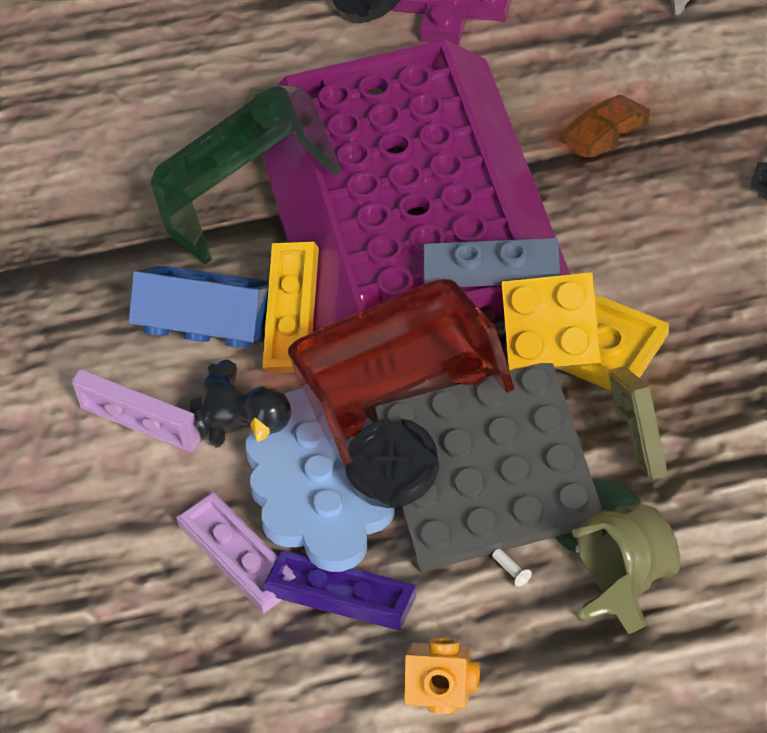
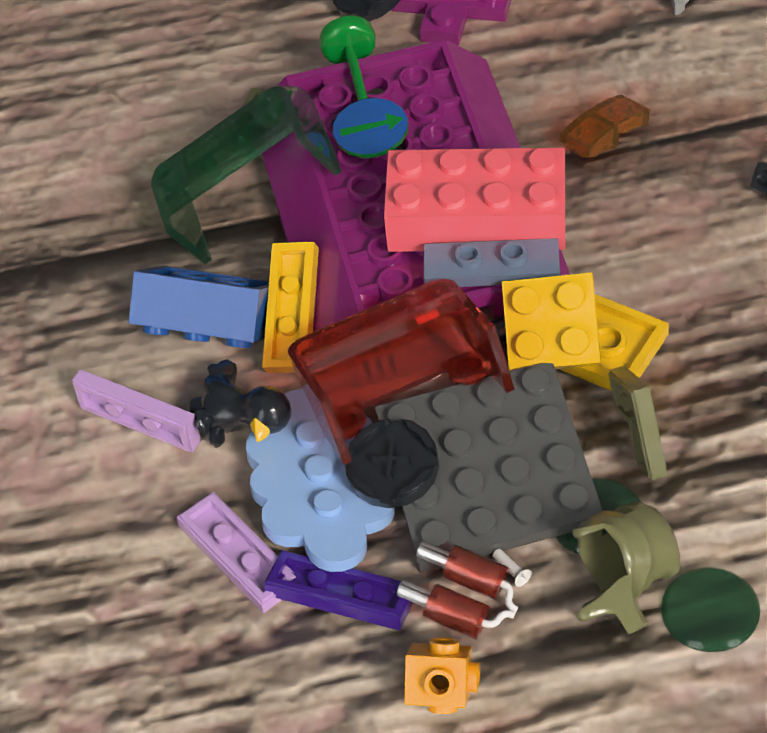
(372, 124): none -> piece
(451, 607): none -> clear red piece
(474, 196): none -> coral brick
(710, 609): none -> clear green piece

